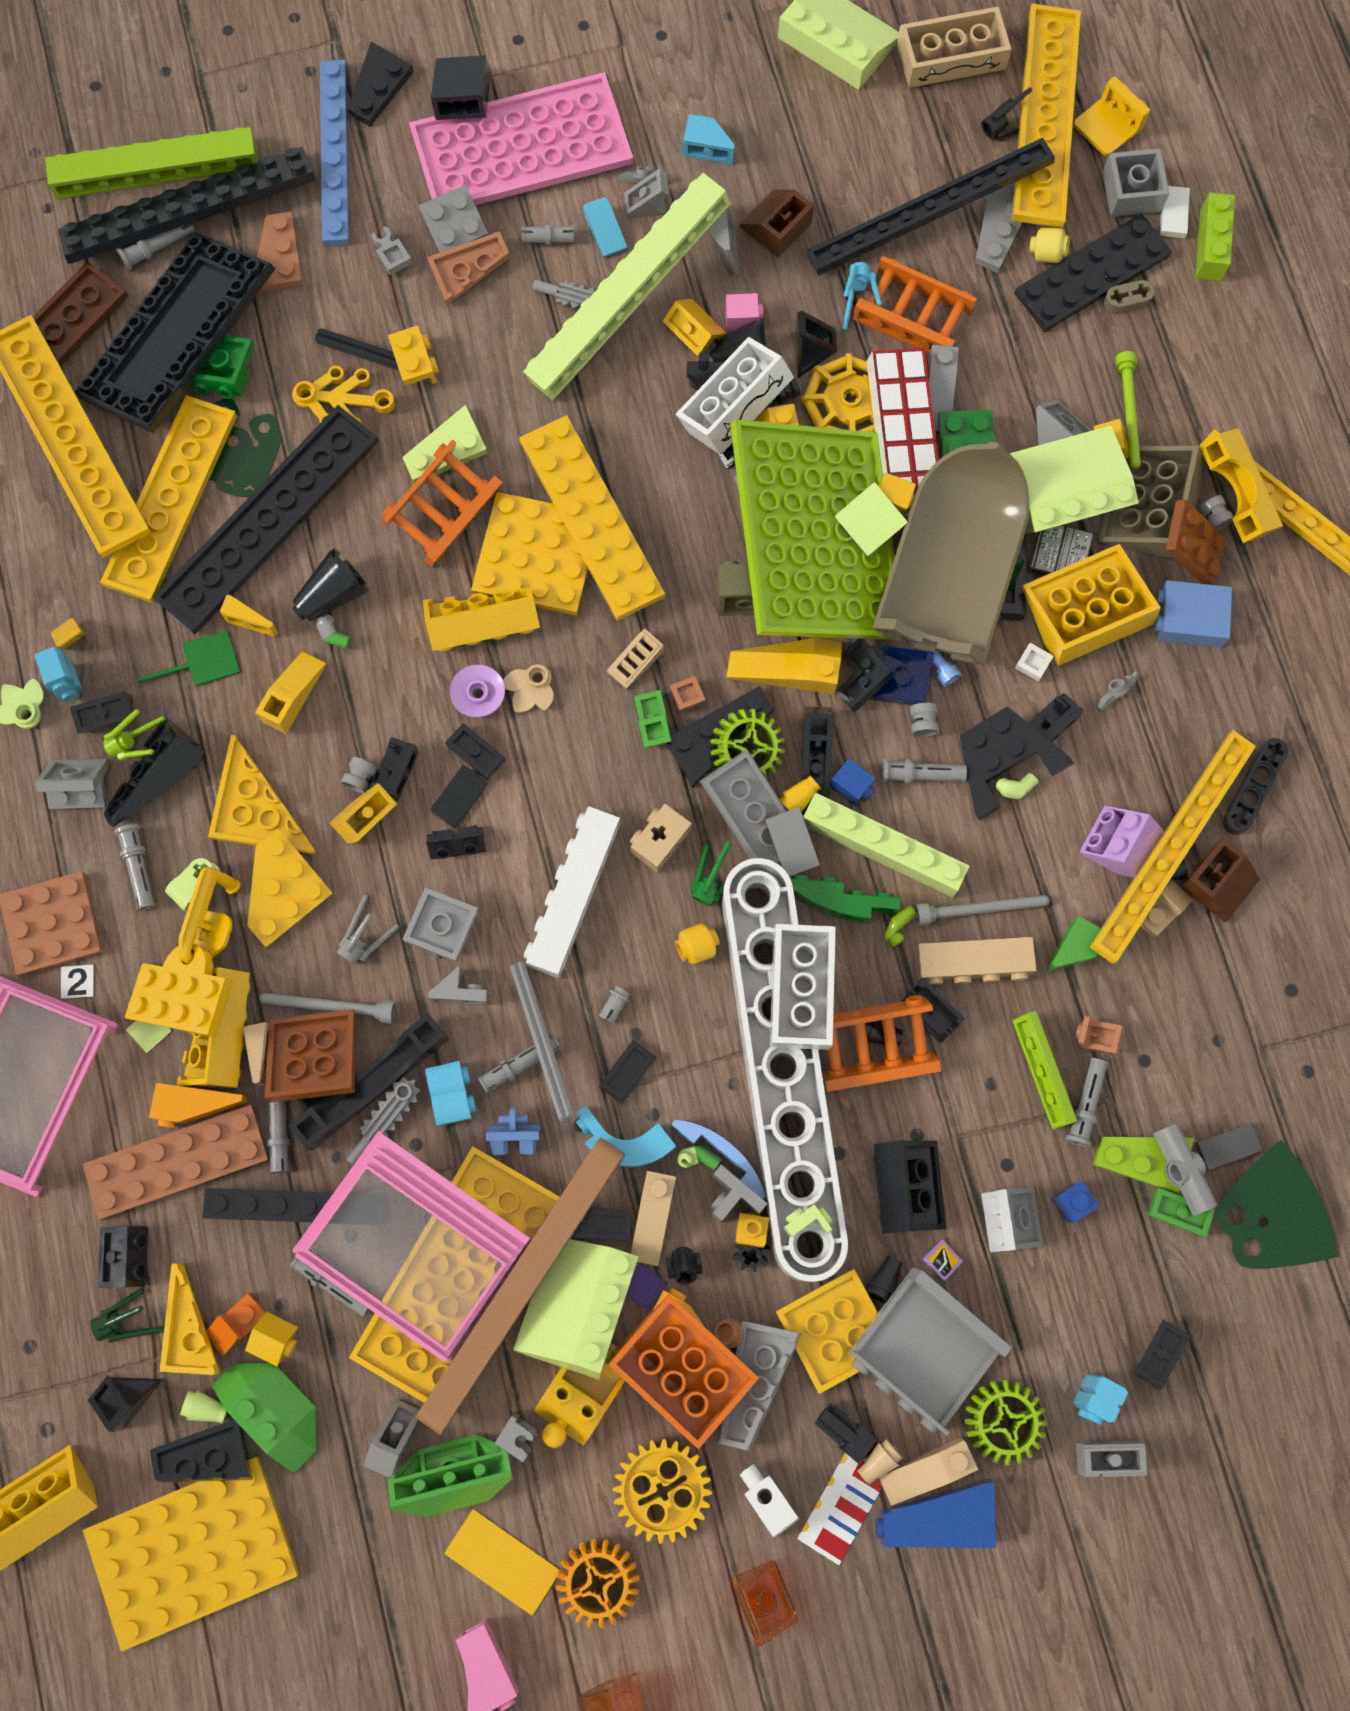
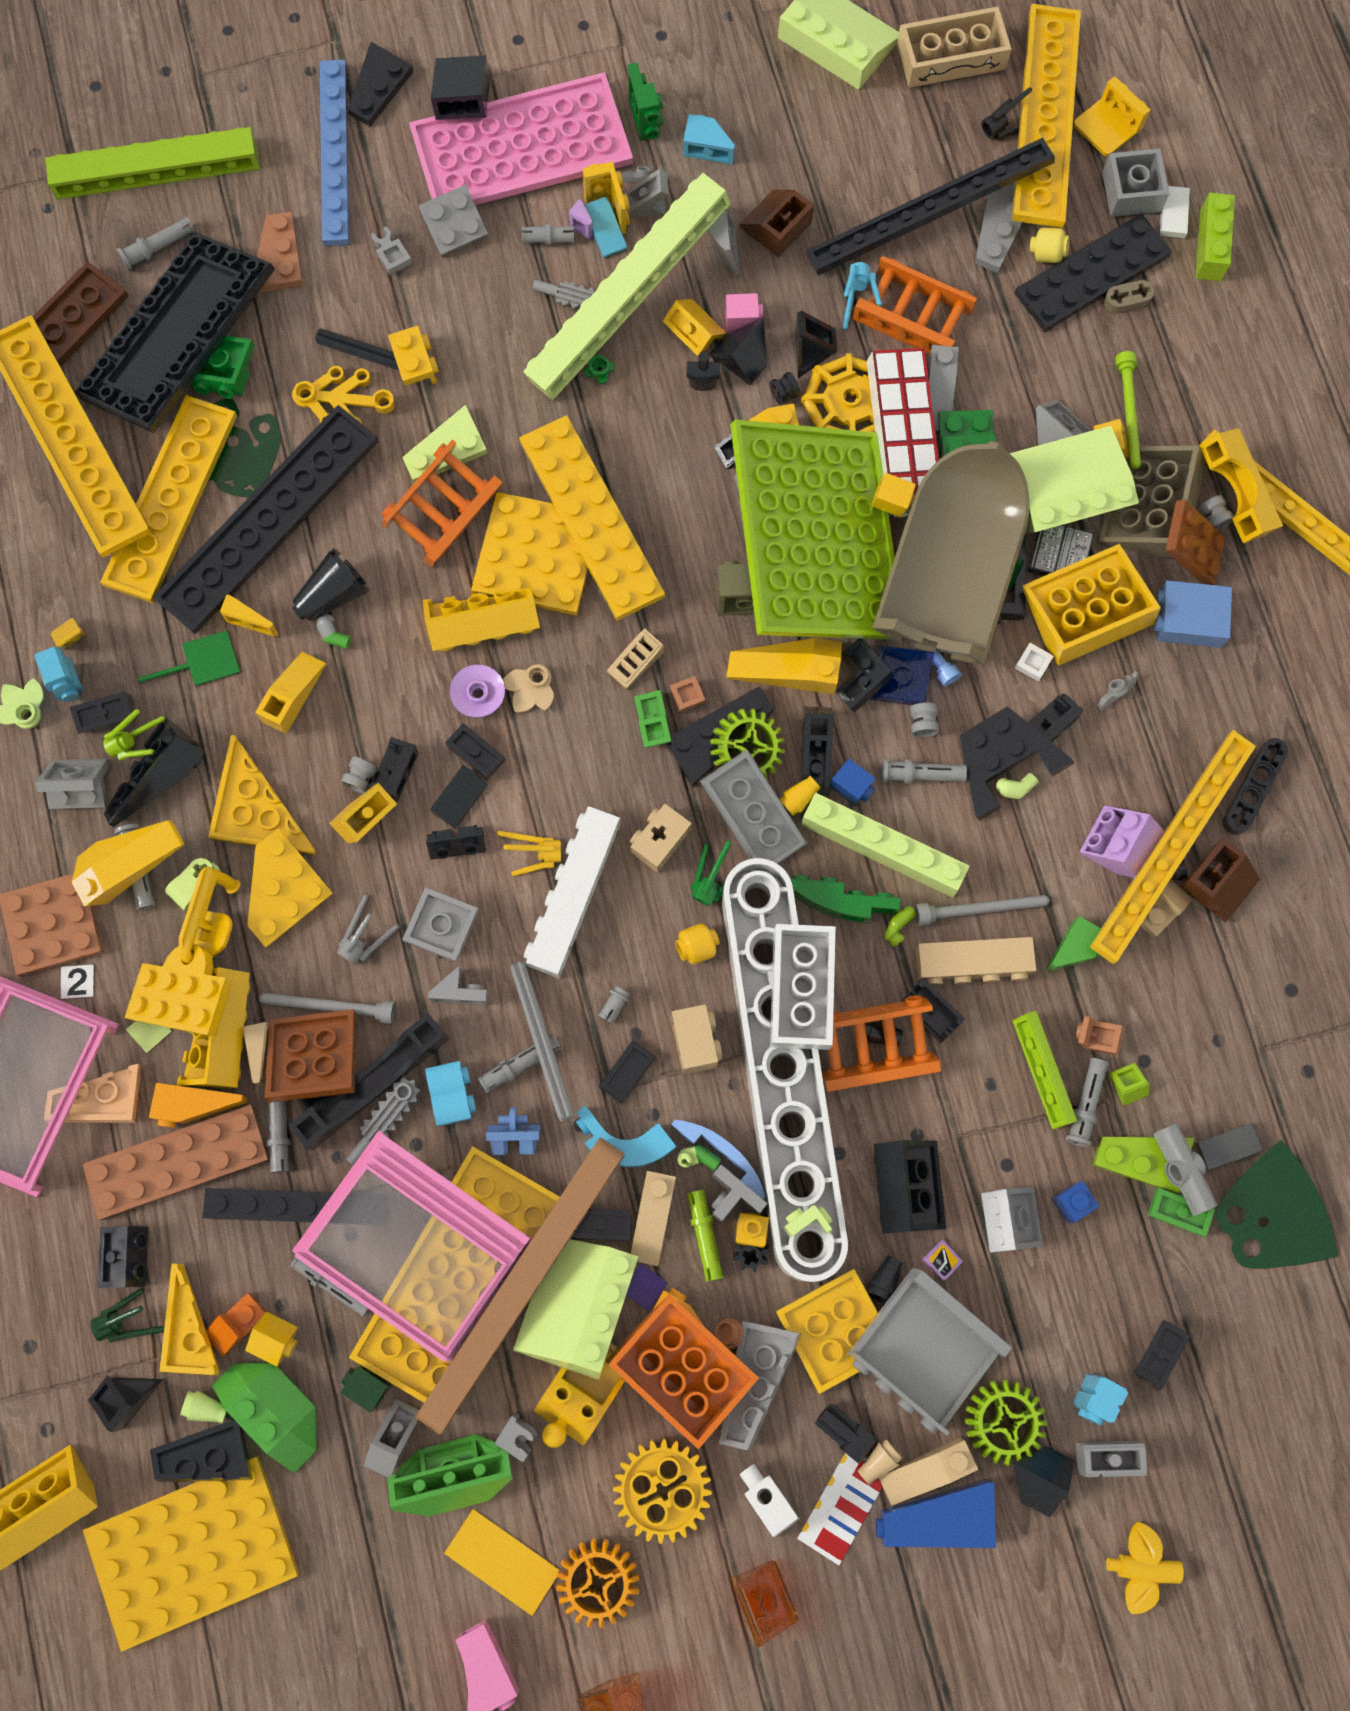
(108, 1098): none -> light nougat wing
(120, 861): none -> yellow wedge
(185, 205): black plate -> none
(364, 1387): none -> dark green brick
(467, 264): nougat wing -> none
(547, 848): none -> yellow plant
(581, 220): none -> lavender slope
(596, 362): none -> green plate
(604, 181): none -> yellow bracket
(644, 104): none -> green plate
(684, 1265): black gear -> none
(695, 1040): none -> tan brick
(705, 1236): none -> lime pin
(735, 391): white brick -> none
(792, 841): light grey piece -> none
(871, 519): yellowish green sticker -> none
(1044, 1479): none -> black slope
(1130, 1083): none -> lime slope
(1144, 1569): none -> yellow plant

